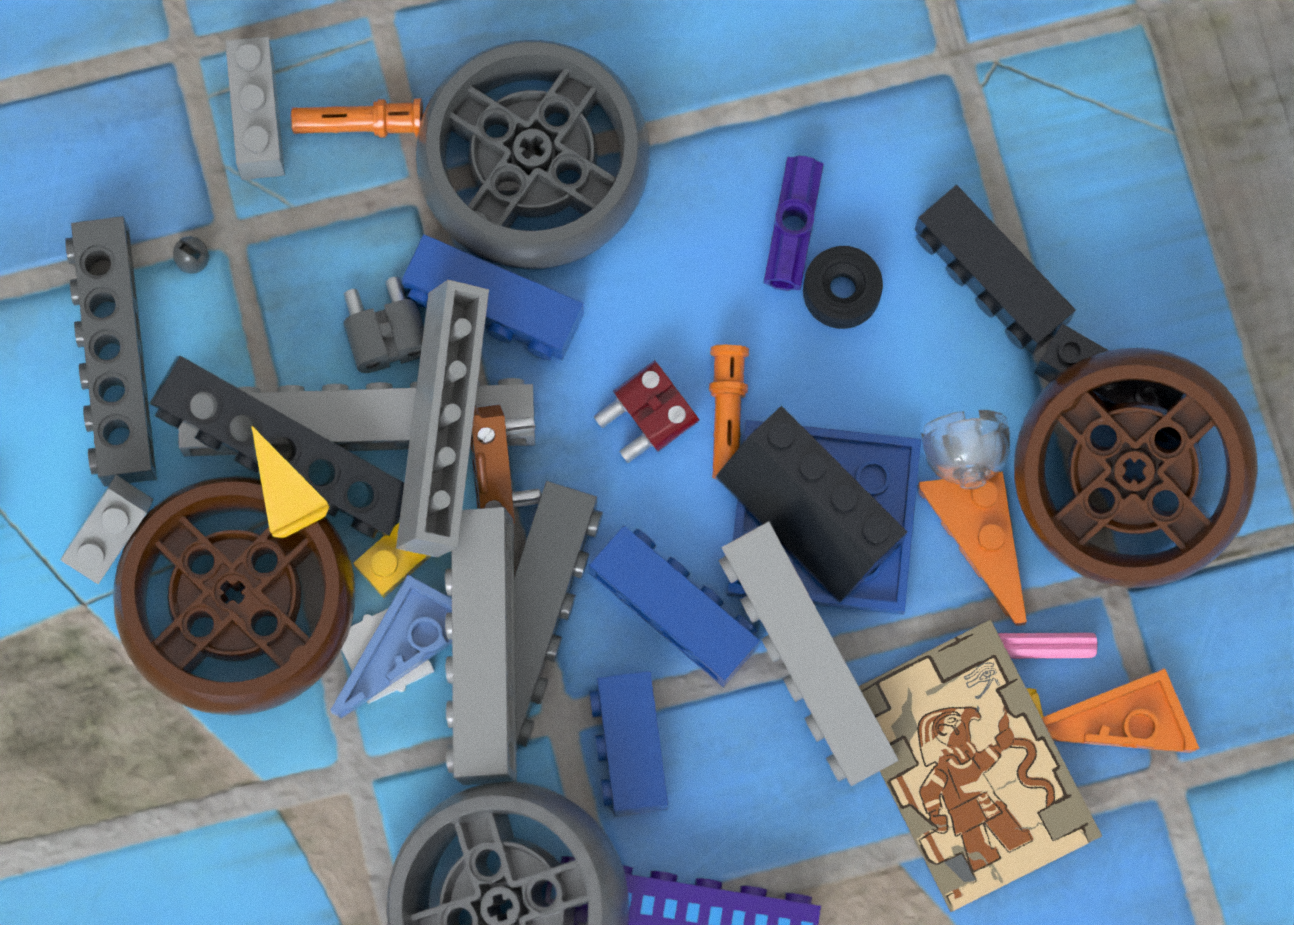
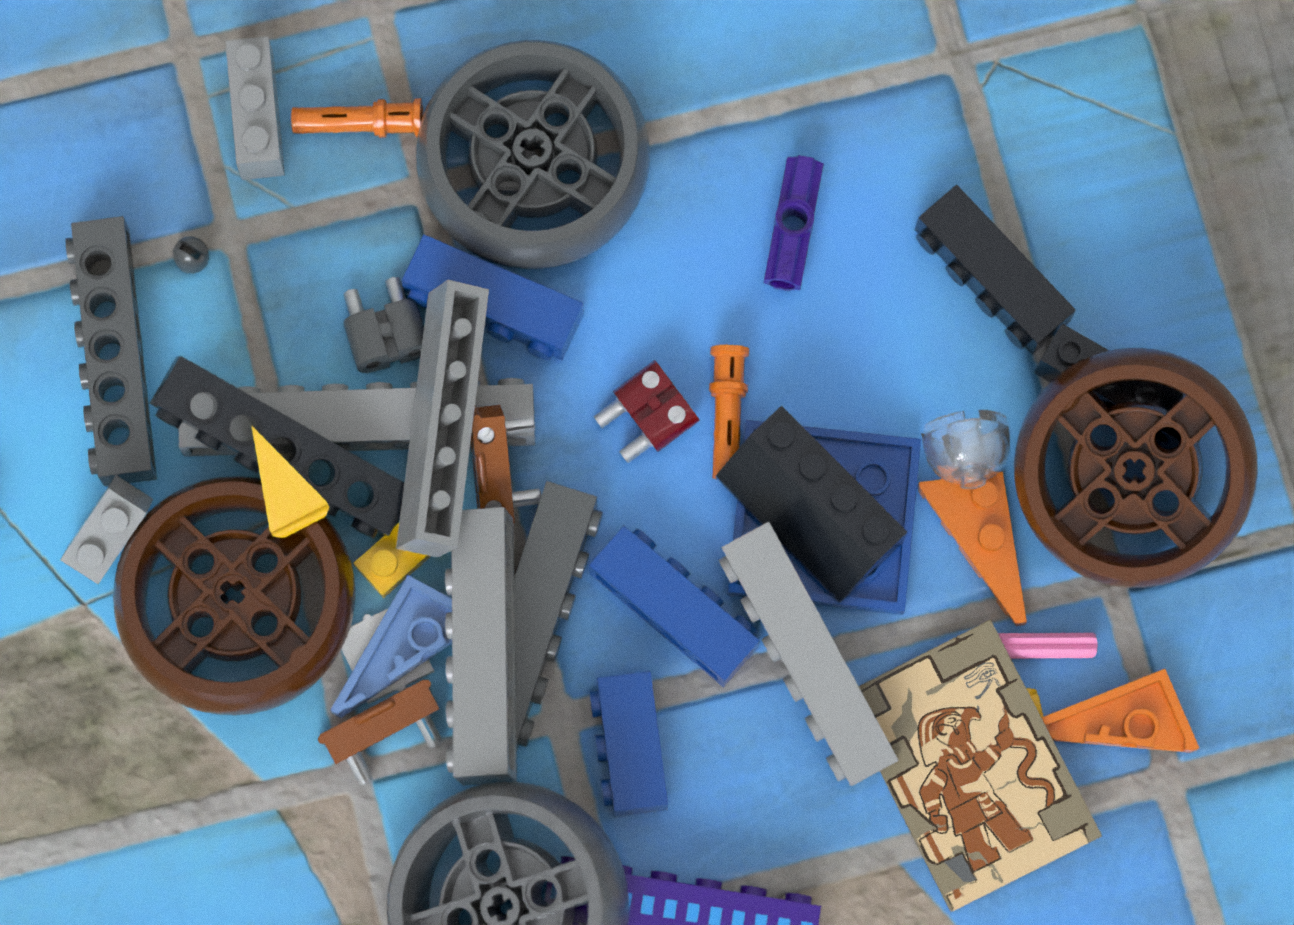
(380, 722): none -> dark orange piece
(848, 263): black tyre -> none

